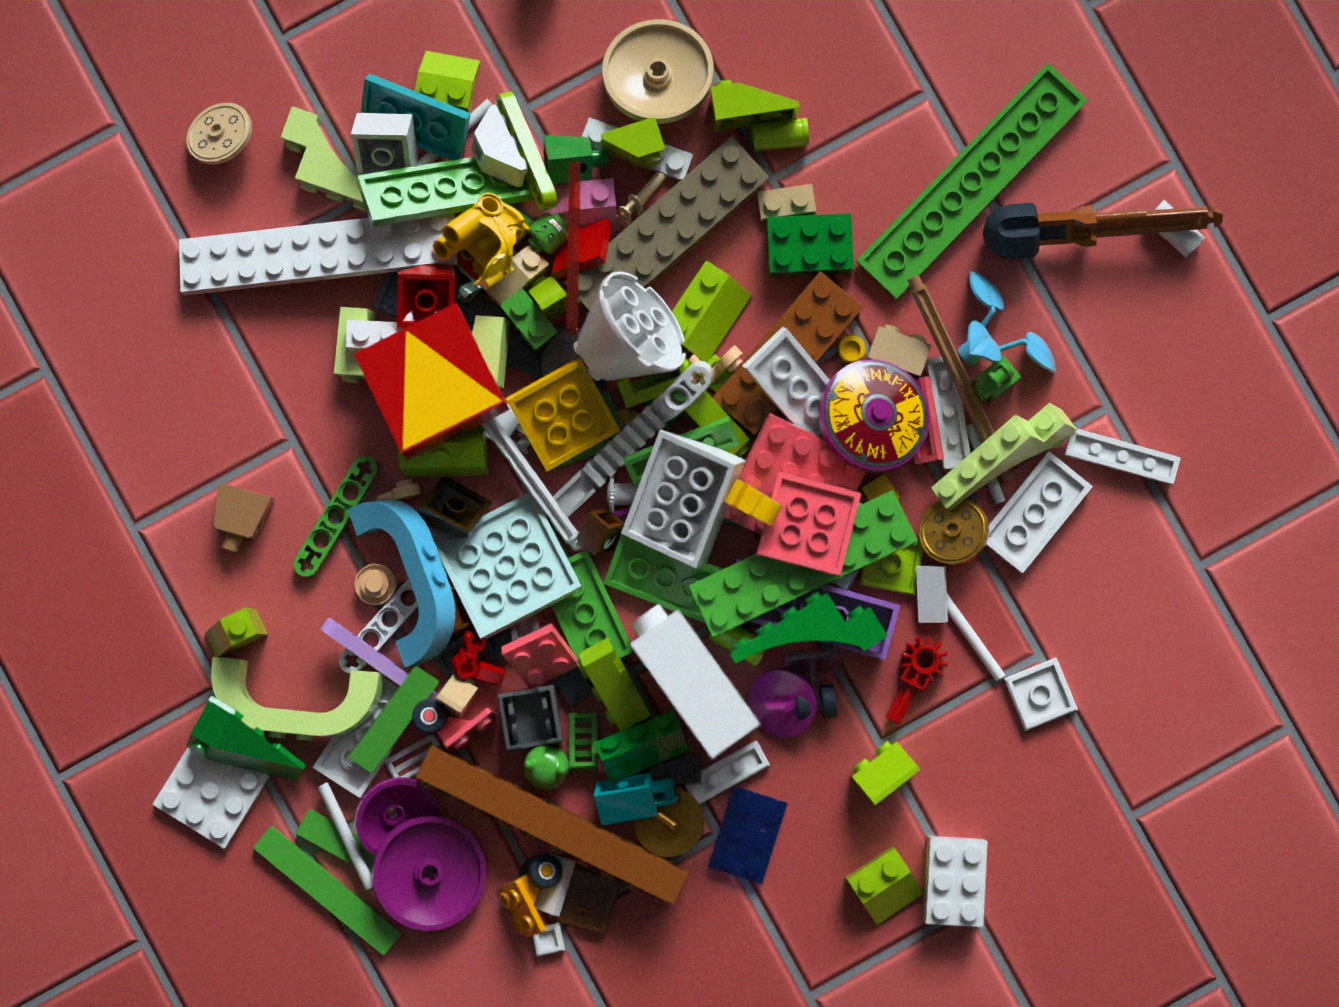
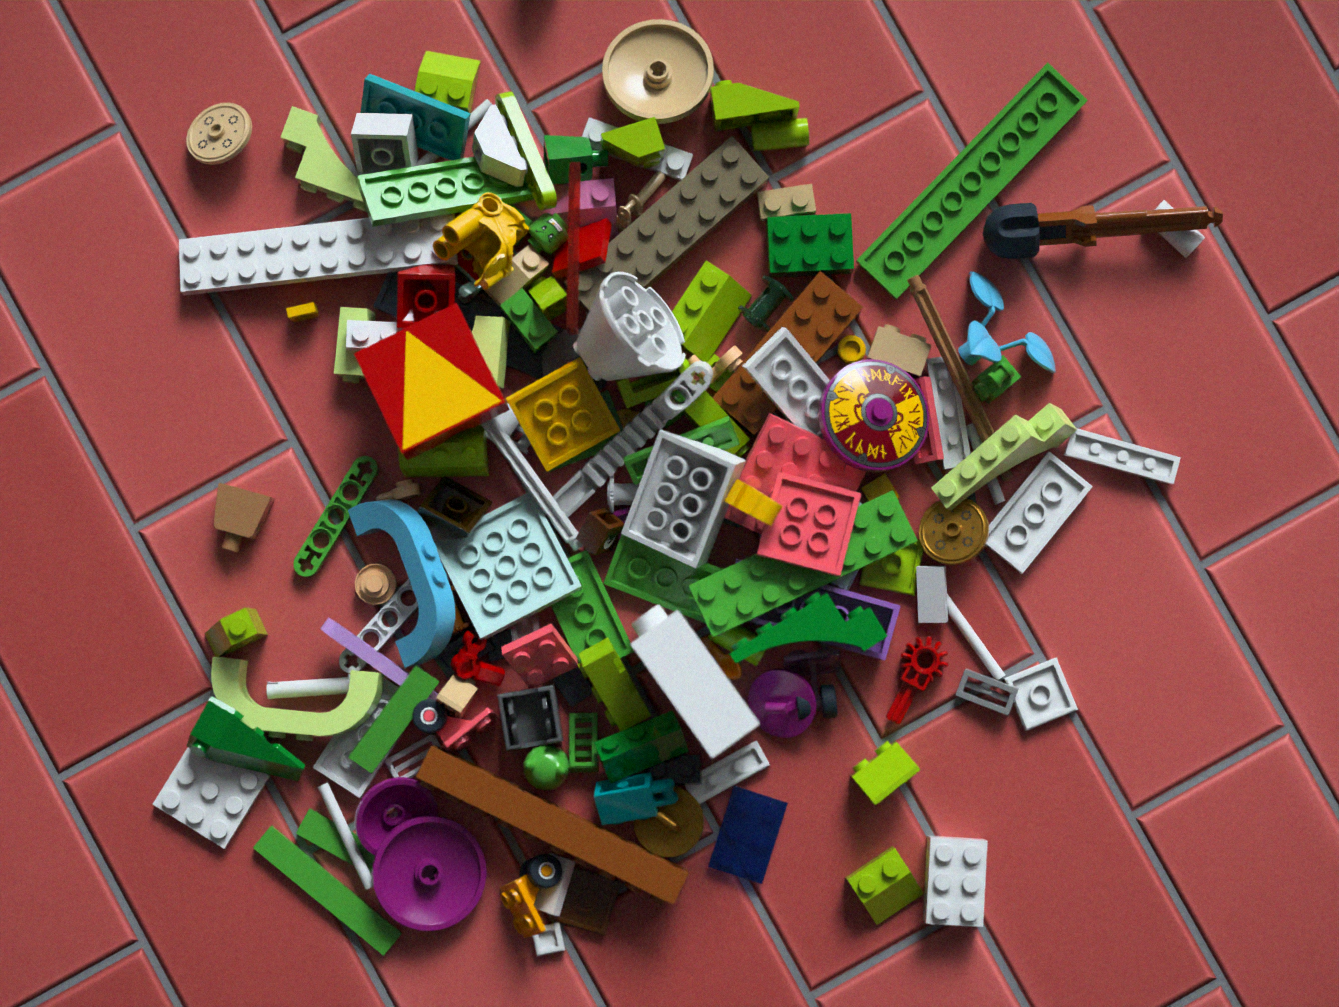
(302, 312): none -> yellow tile
(305, 688): none -> white pin
(724, 661): none -> orange piece
(766, 303): none -> clear green hose
(1009, 699): none -> light grey tile

